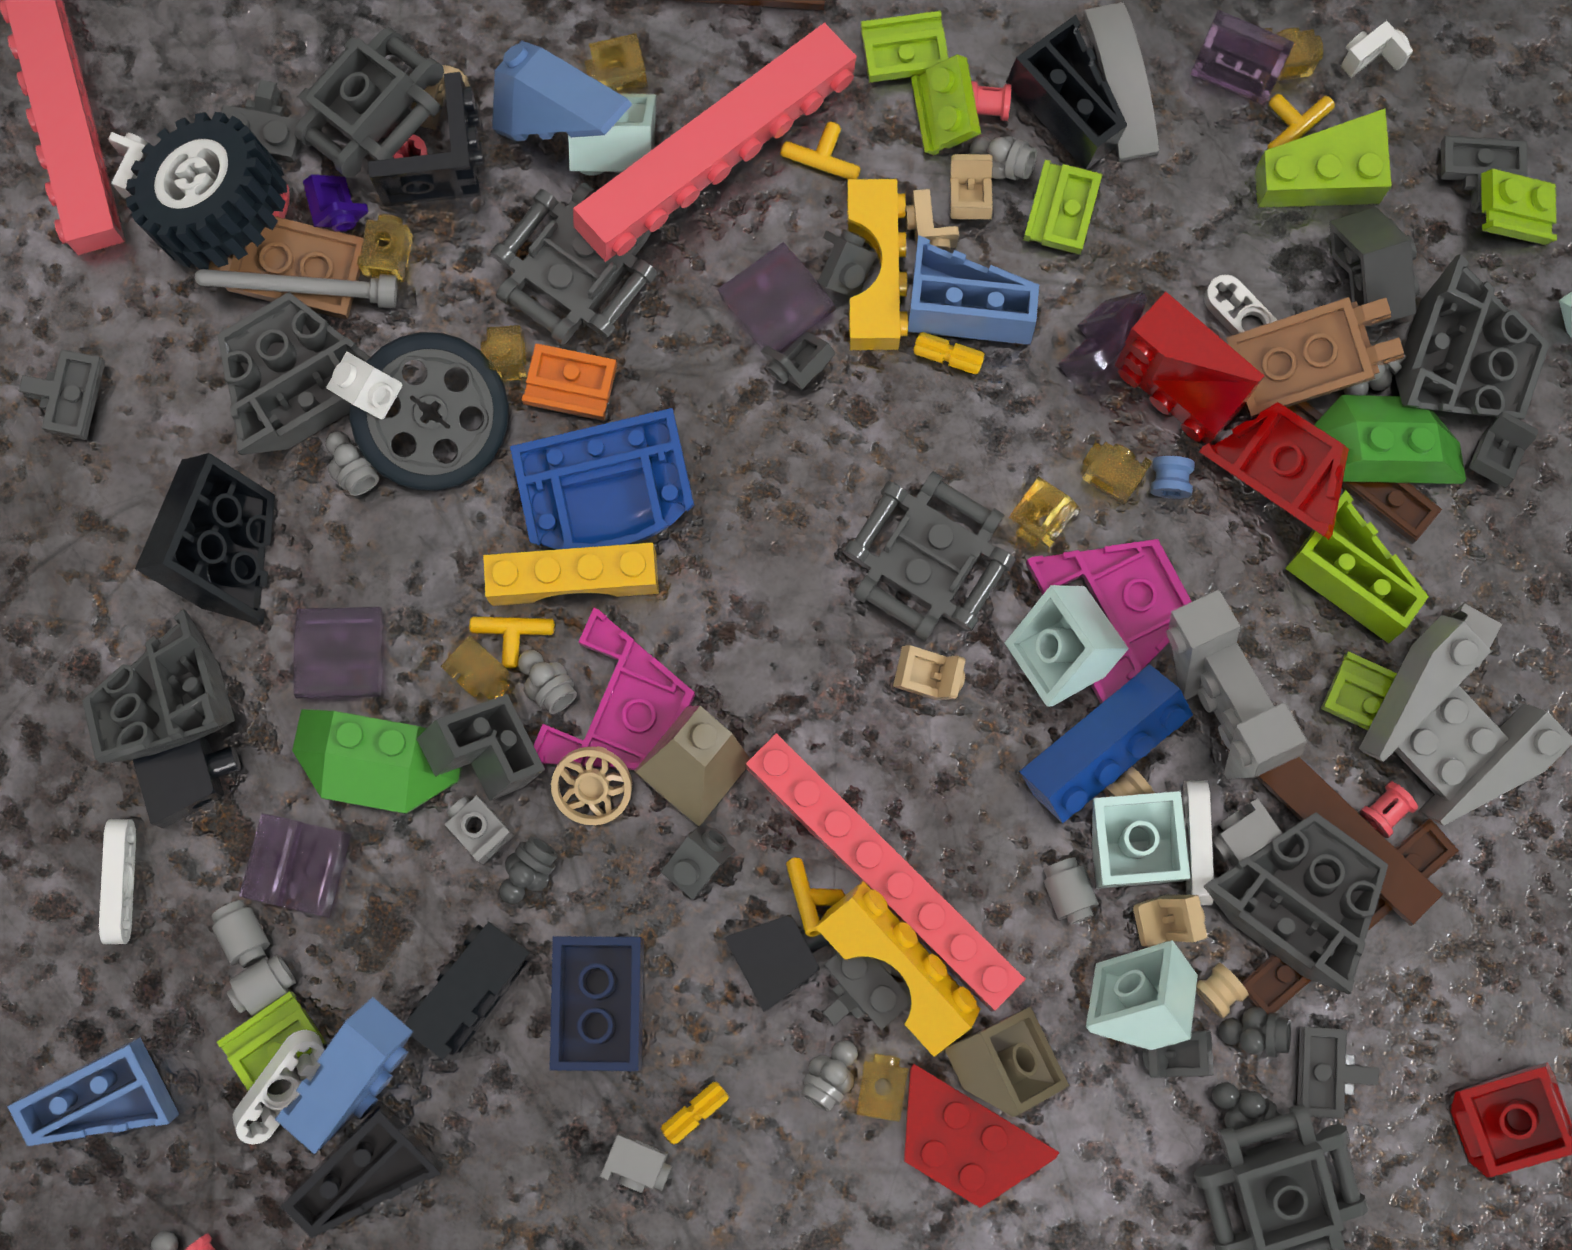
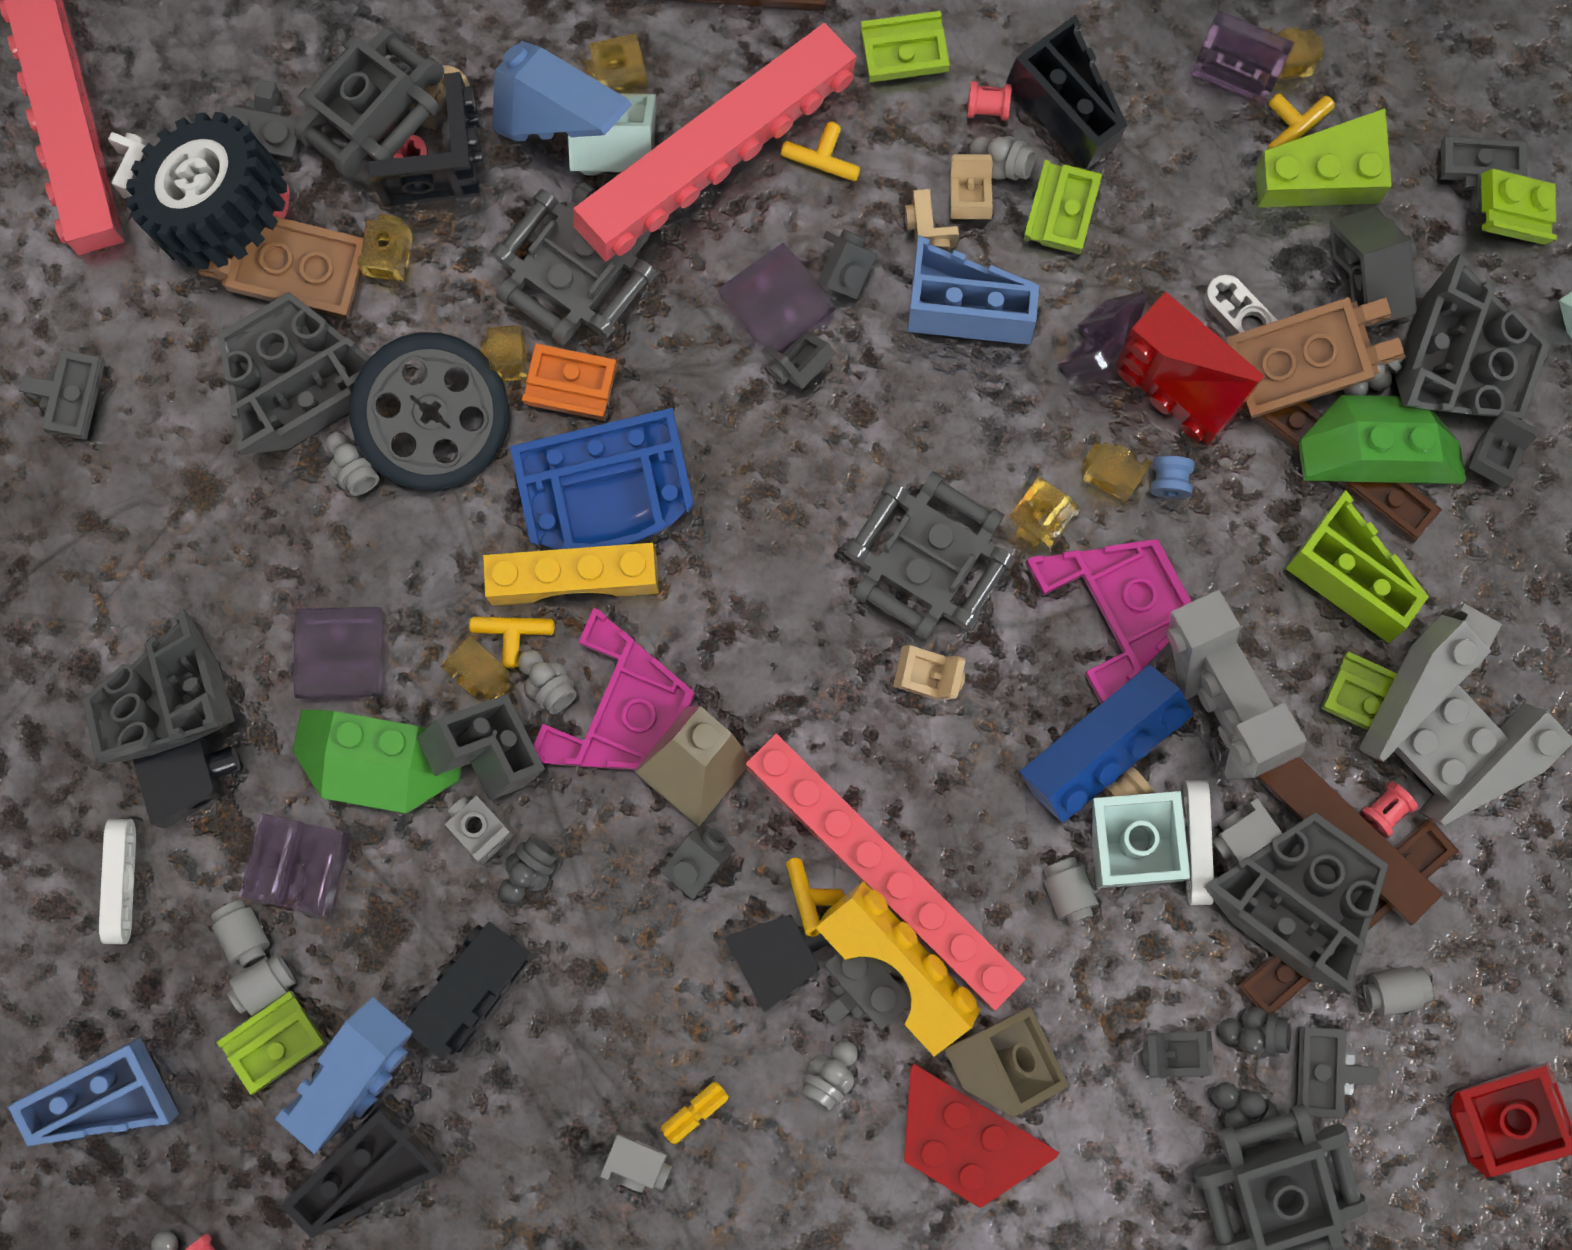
(212, 539): black wedge -> none
(279, 1068): white beam -> none
(331, 203): dark purple bracket -> none
(364, 385): white bracket -> none
(379, 290): light grey piece -> none
(591, 785): tan wheel -> none
(596, 1003): dark blue brick -> none
(873, 1104): clear yellow brick -> none
(876, 312): yellow arch -> none
(946, 104): lime plate -> none
(957, 355): yellow piece -> none
(1065, 643): light aqua slope -> none
(1124, 70): light grey slope -> none
(1144, 997): light aqua slope -> none
(1169, 919): tan bracket -> none
(1221, 990): tan wheel -> none
(1287, 464): red wing -> none
(1383, 40): white bracket -> none
(1398, 990): none -> light grey brick

